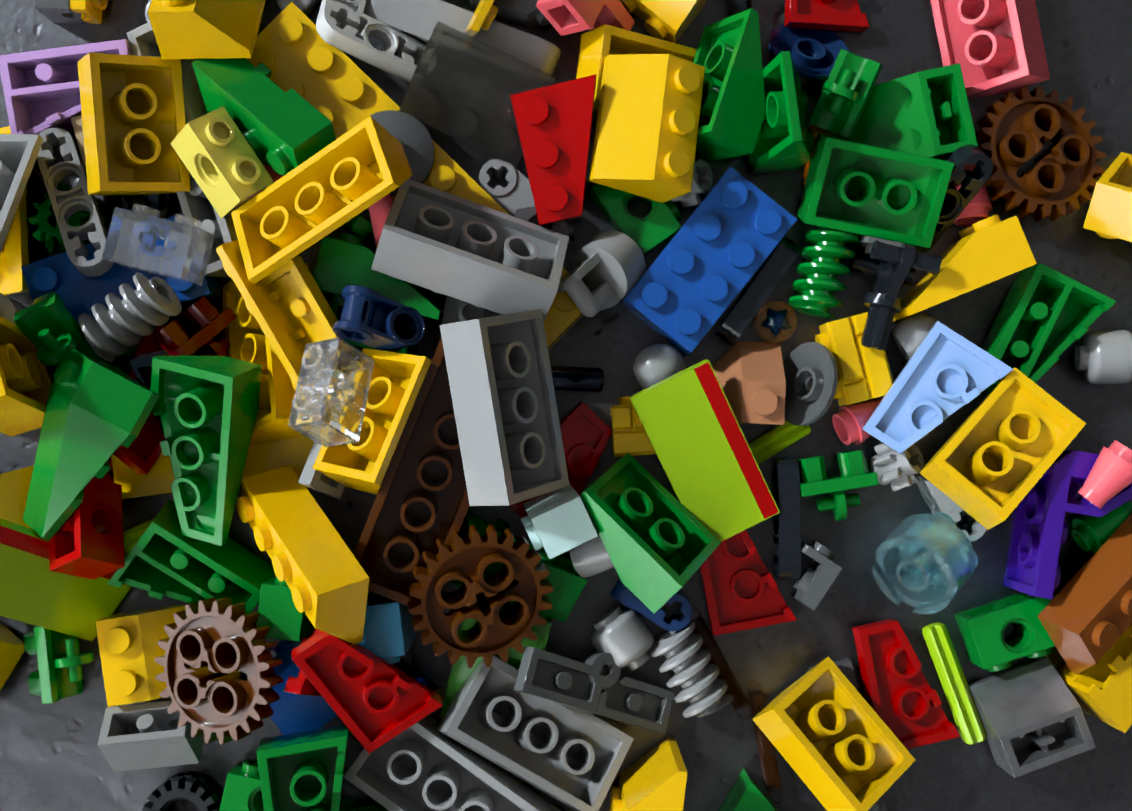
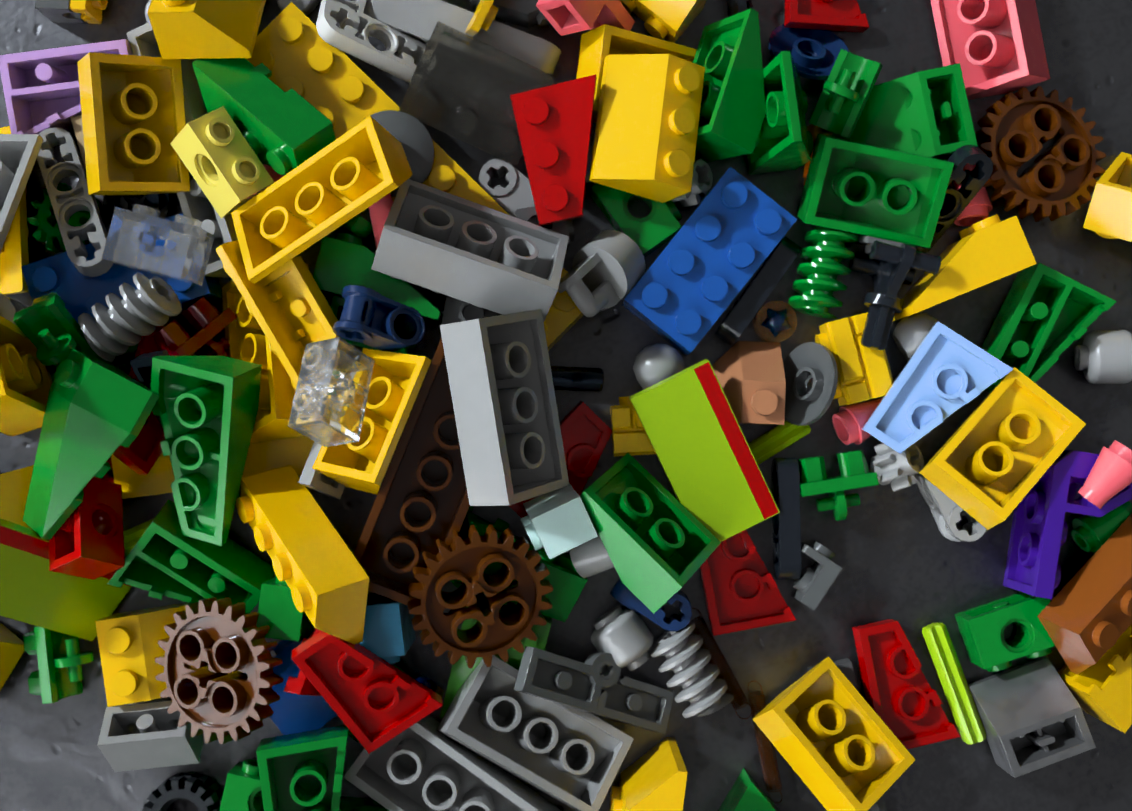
(924, 562): clear light blue brick -> none

